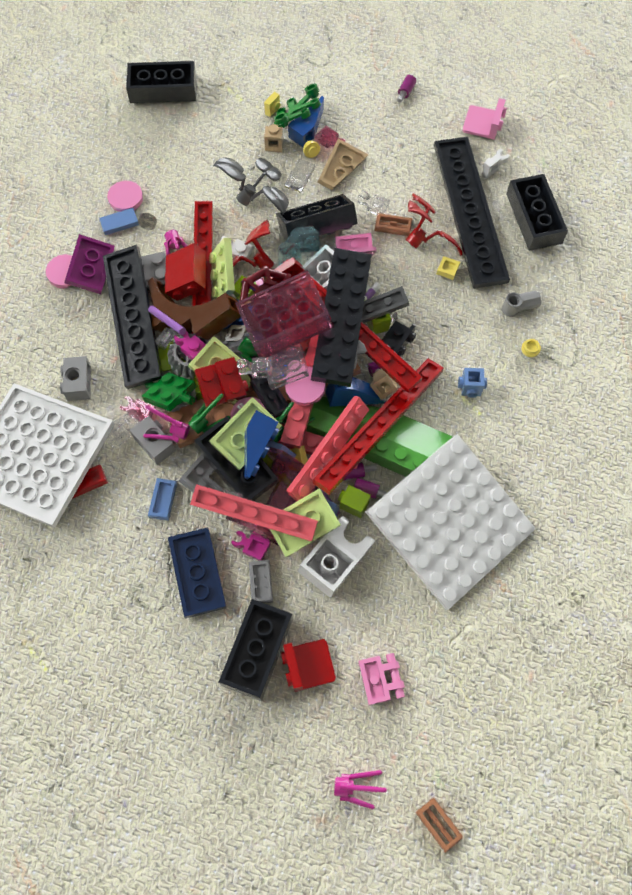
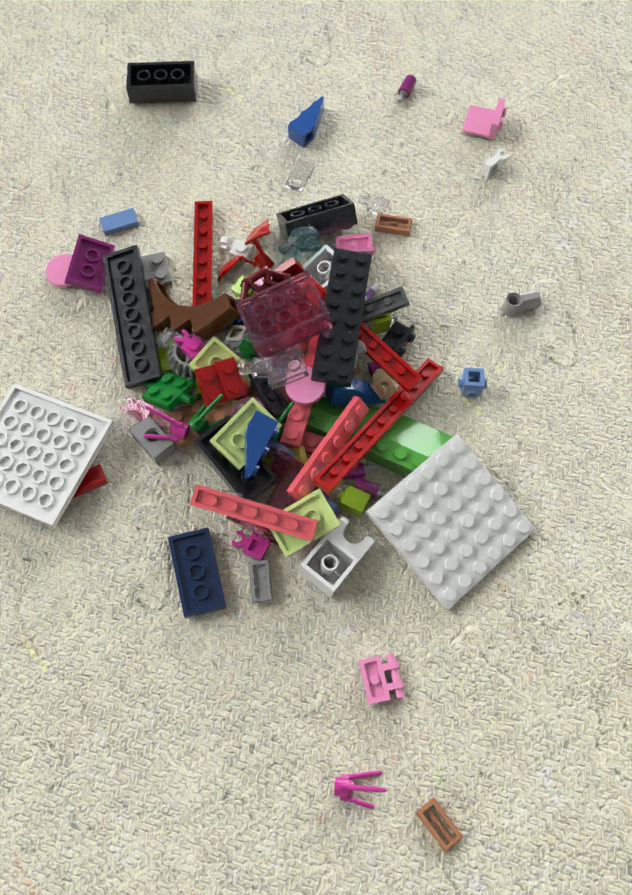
(81, 387): light grey brick -> none
(125, 196): bright pink tile -> none
(147, 221): clear smoke tile -> none
(162, 499): medium blue tile -> none
(167, 320): medium lavender bar -> none
(173, 240): dark pink plant -> none
(185, 272): red brick -> none
(199, 474): light grey plate -> none
(222, 269): yellowish green plate -> none
(248, 192): dark grey plant -> none
(256, 650): black brick -> none
(272, 104): light yellow plate -> none
(273, 133): tan brick -> none
(298, 109): green plant -> none
(308, 665): red bracket -> none
(311, 149): light yellow plate -> none
(327, 137): clear pink plate -> none
(340, 164): tan wing -> none
(418, 234): red plant -> none
(448, 268): light yellow plate -> none
(471, 213): black plate -> none
(531, 348): light yellow plate -> none
(536, 212): black brick -> none

